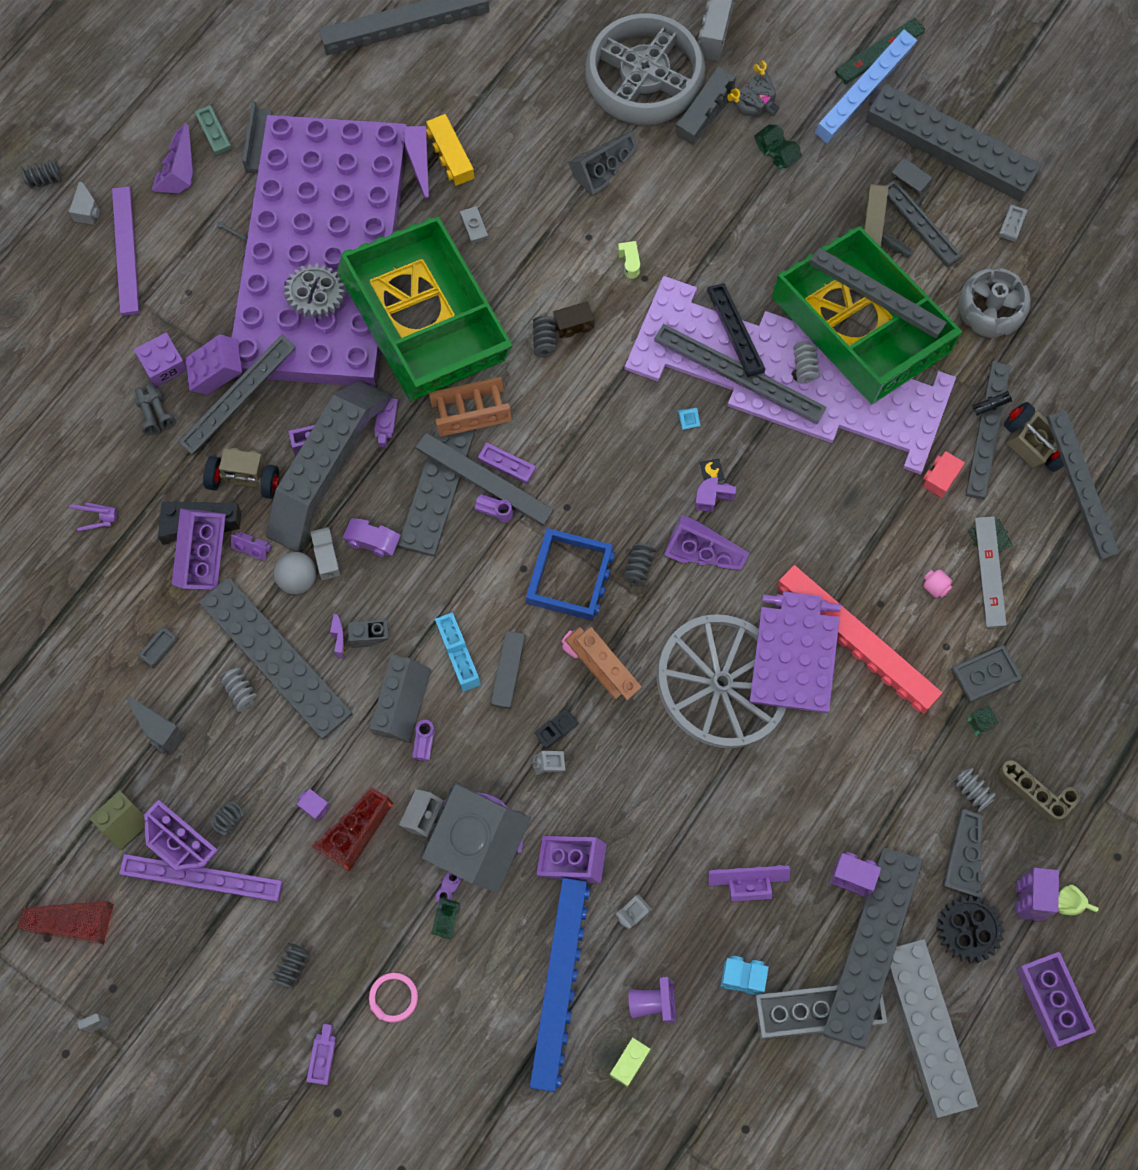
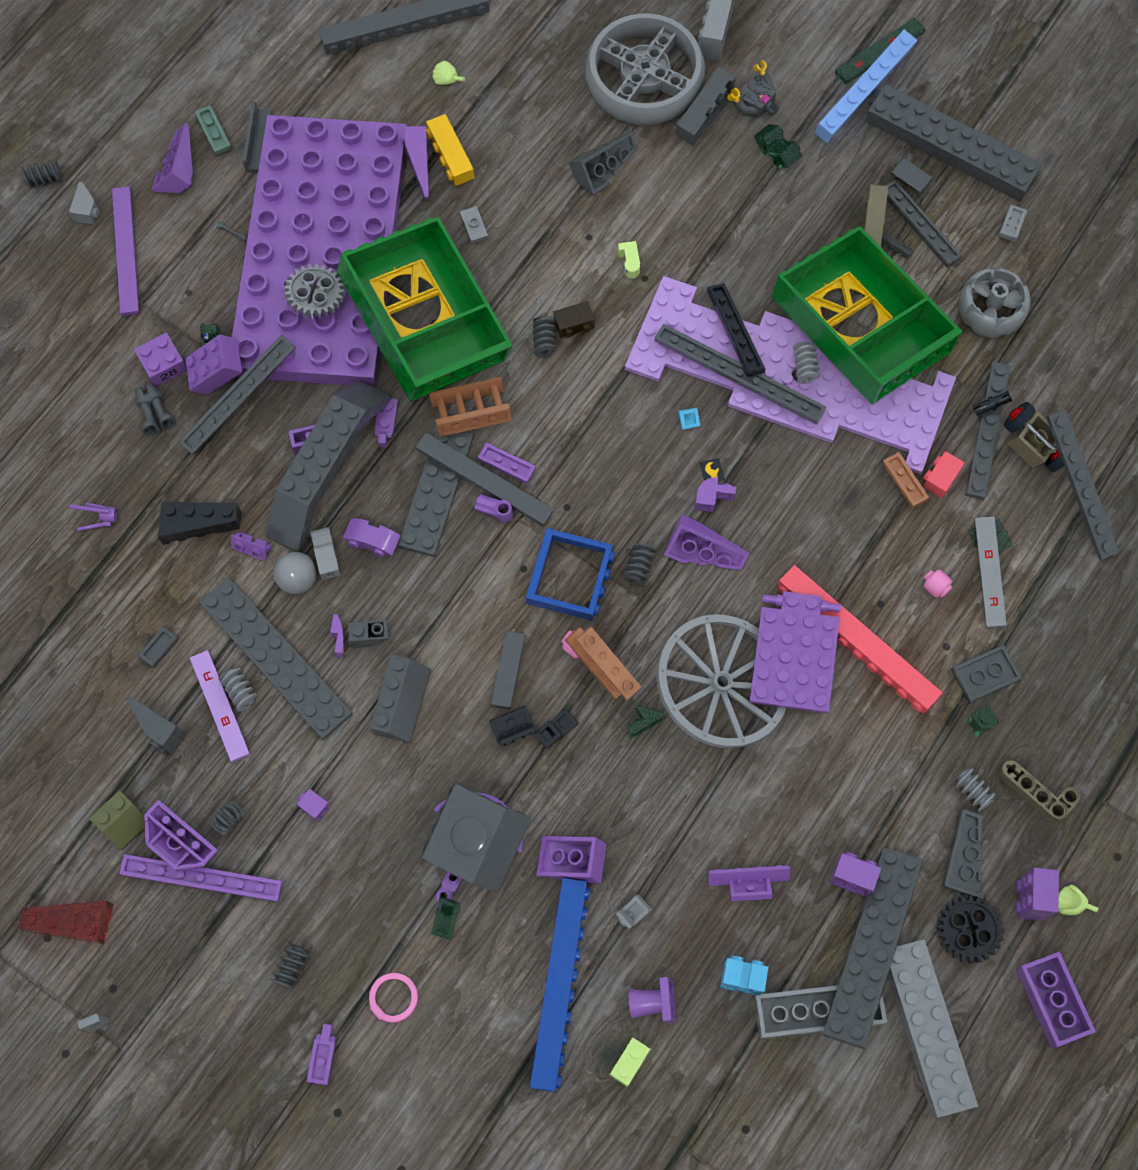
(198, 549): medium lavender slope -> none
(209, 332): none -> clear green leg
(220, 706): none -> lavender tile
(243, 470): brick -> none
(354, 830): clear red wedge -> none
(421, 813): light grey brick -> none
(423, 742): medium lavender piece -> none
(445, 74): none -> yellowish green piece
(458, 652): medium azure slope -> none
(512, 726): none -> black bracket
(549, 762): light grey bracket -> none
(649, 718): none -> clear green slope
(877, 293): dark grey plate -> none
(905, 480): none -> nougat plate

